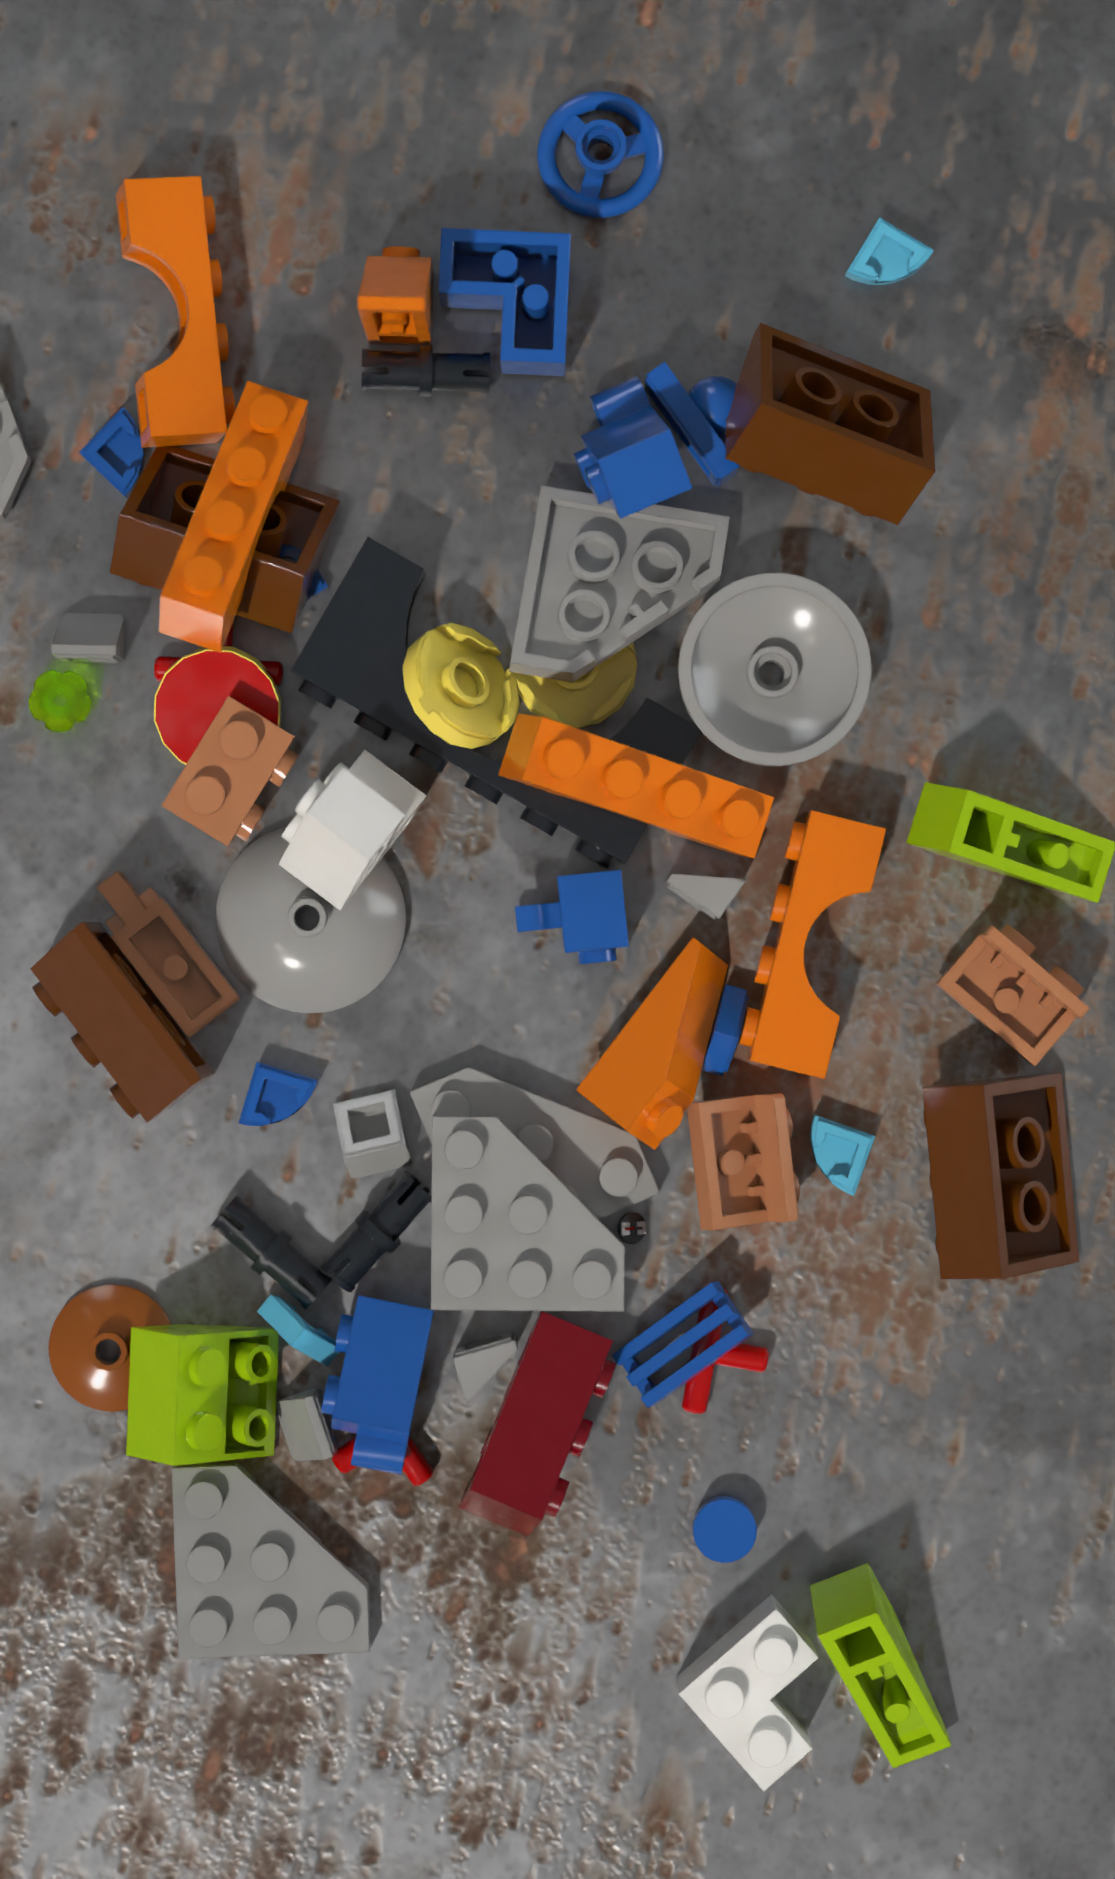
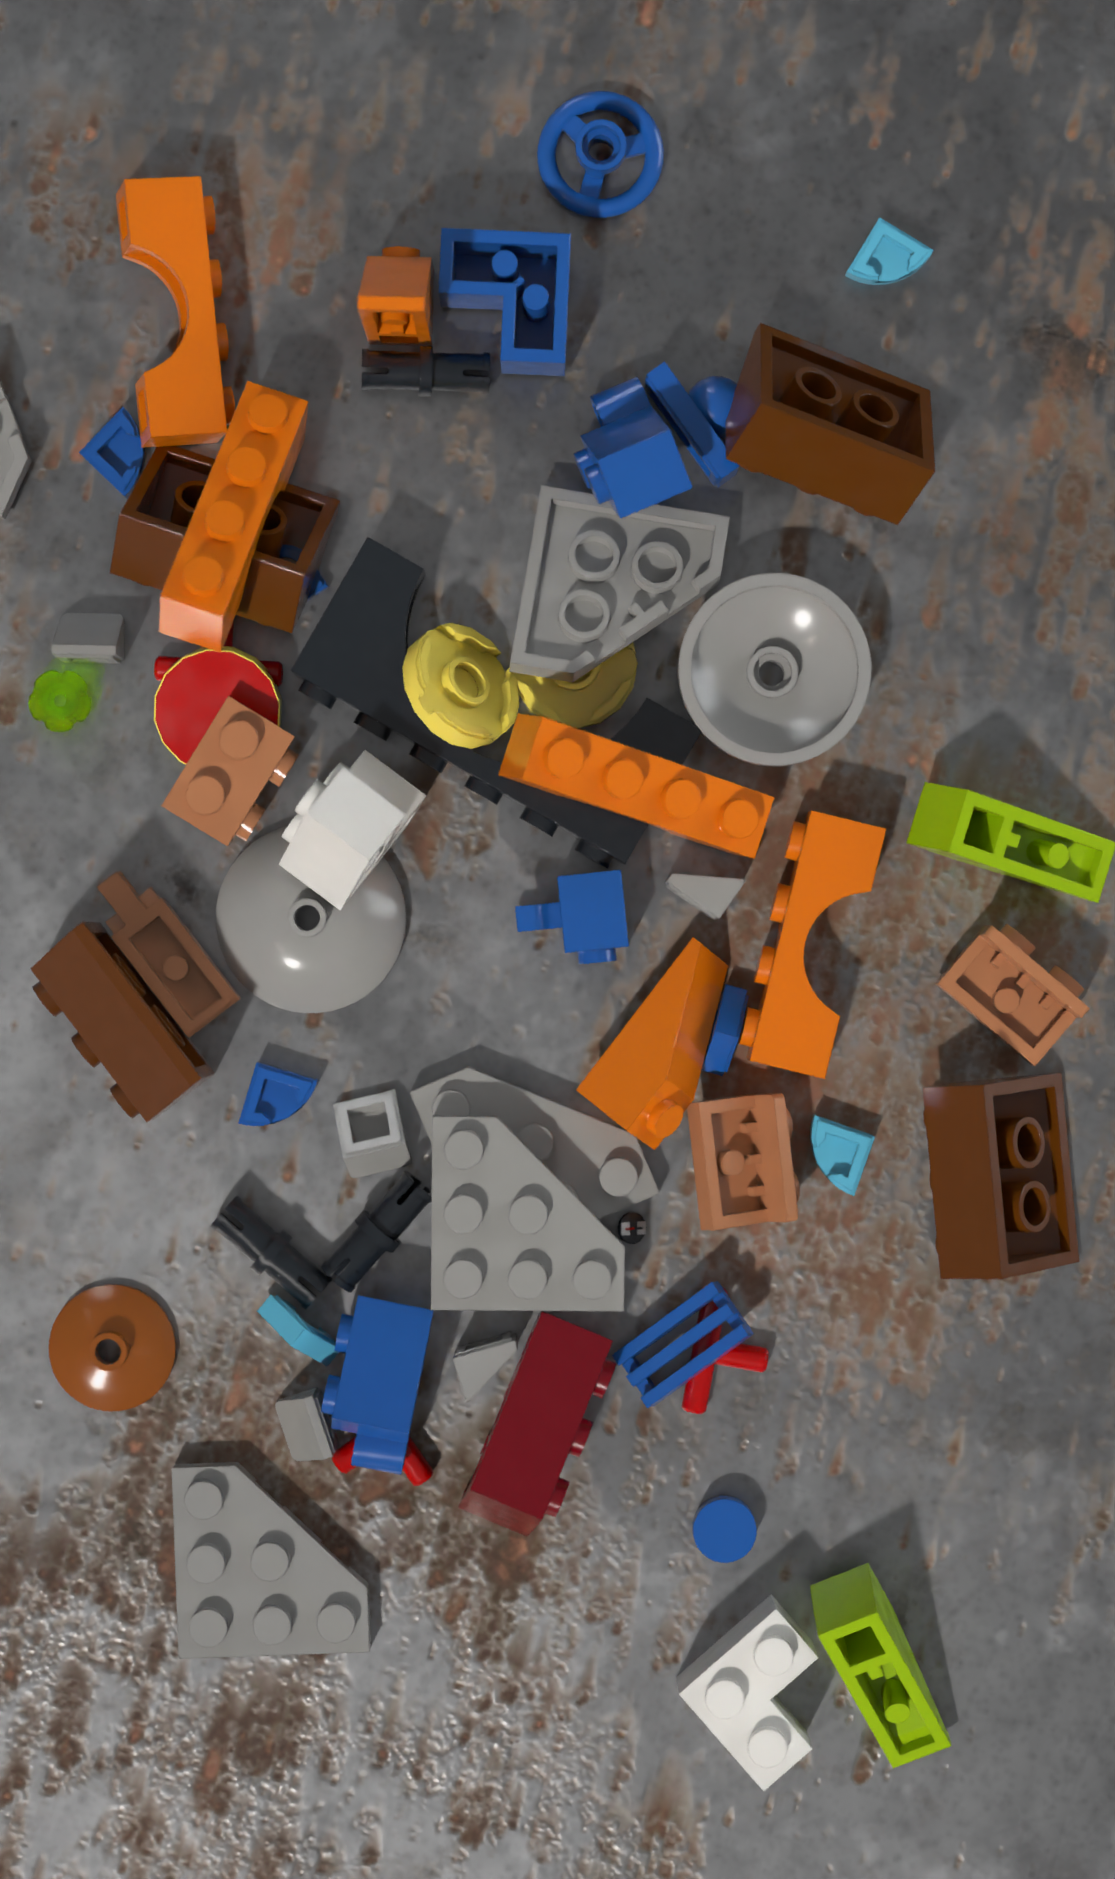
(201, 1393): lime slope -> none

